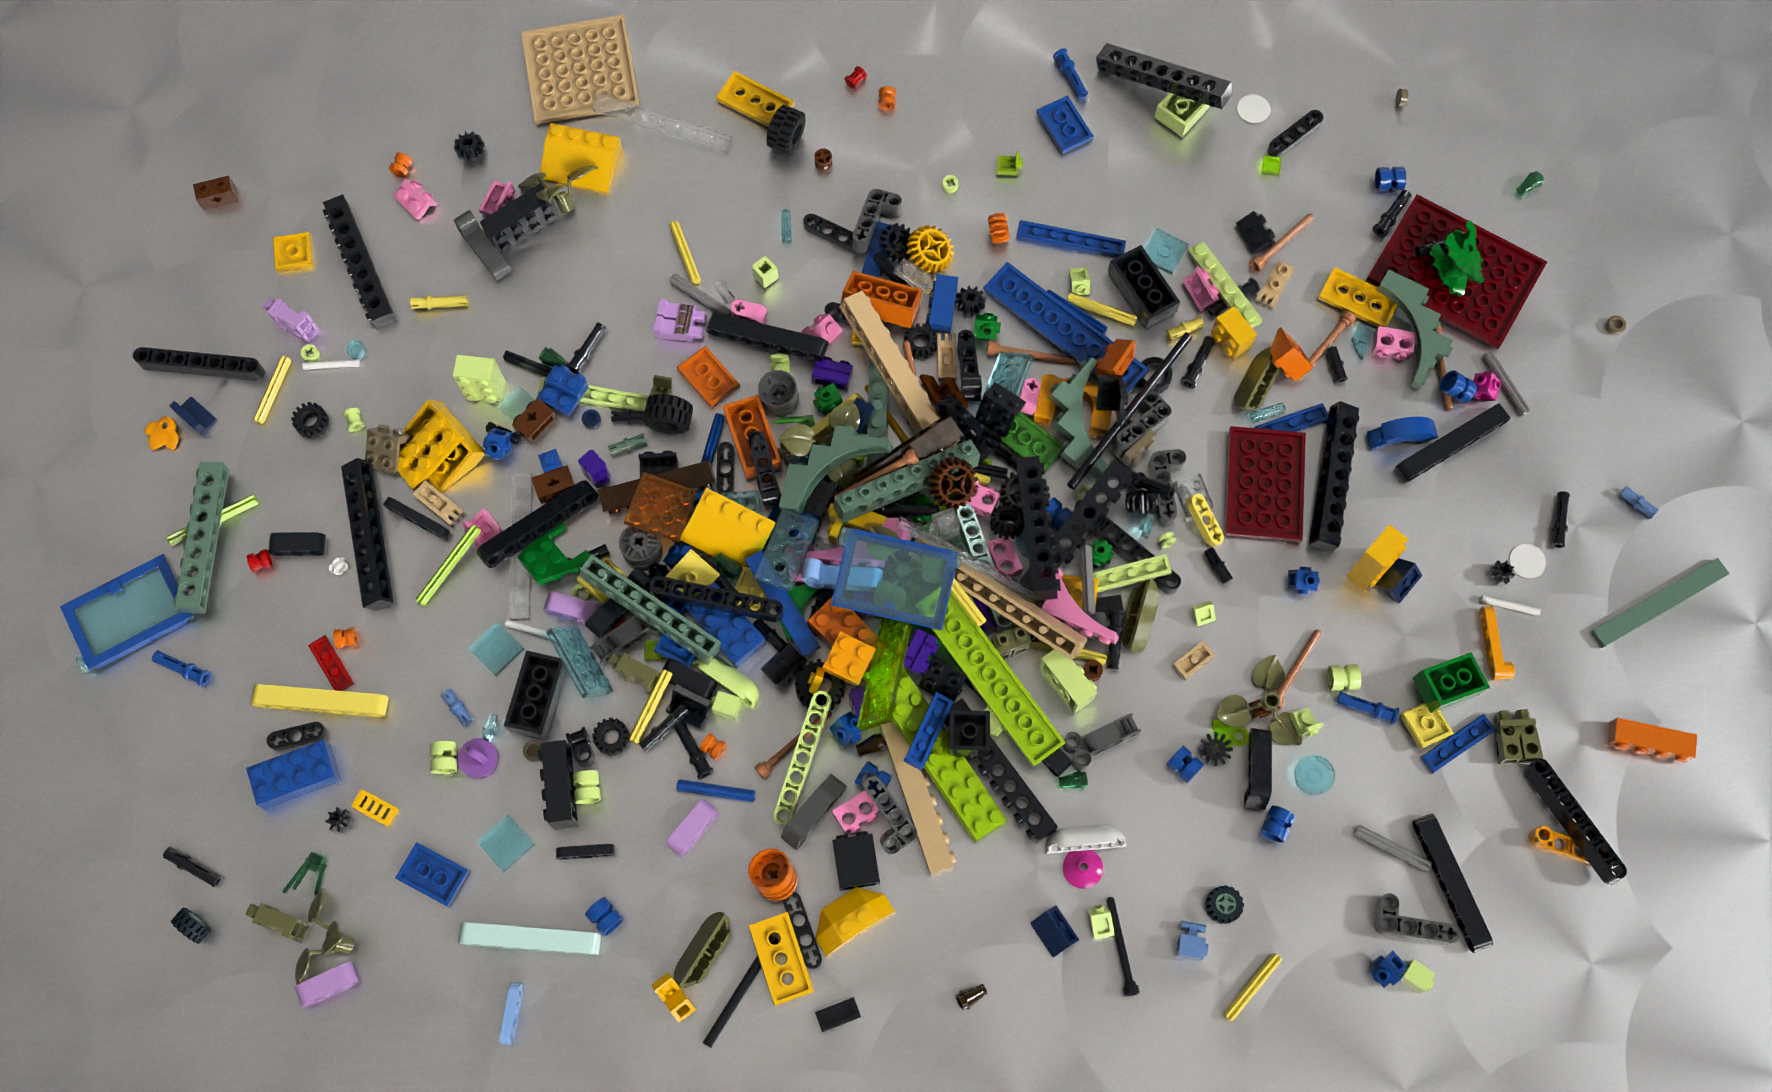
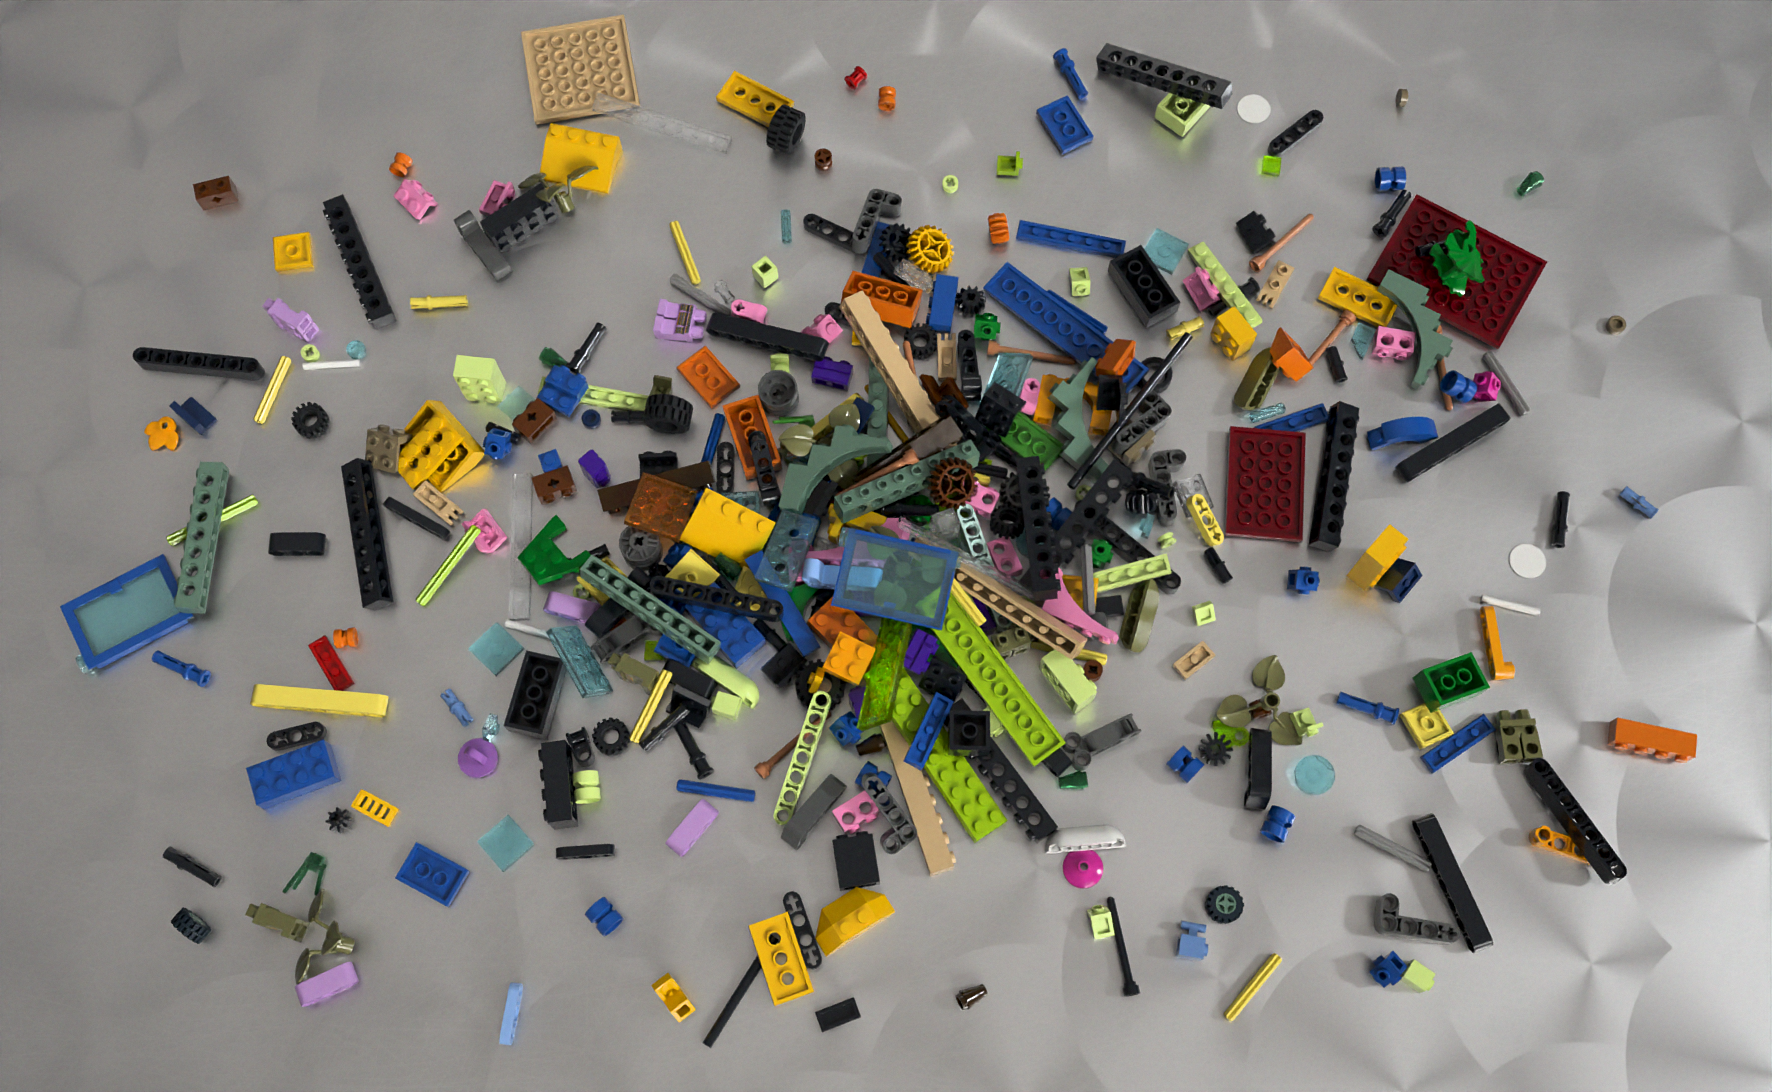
(259, 560): red wheel -> none
(338, 565): white plate -> none
(353, 419): yellowish green bush -> none
(443, 757): yellowish green wheel -> none
(469, 146): black gear -> none
(526, 363): black axle -> none
(529, 938): light aqua beam -> none
(530, 751): dark tan tile -> none
(537, 524): black beam -> none
(627, 445): sand green pin -> none
(703, 950): olive brick -> none
(712, 746): orange wheel -> none
(770, 865): orange wheel -> none
(827, 398): green brick -> none
(1054, 931): dark blue panel -> none
(1102, 309): light yellow axle -> none
(1116, 625): black pin -> none
(1195, 369): black pin -> none
(1297, 666): nougat piece -> none
(1344, 677): yellowish green wheel -> none
(1502, 572): black gear -> none
(1660, 602): sand green tile -> none

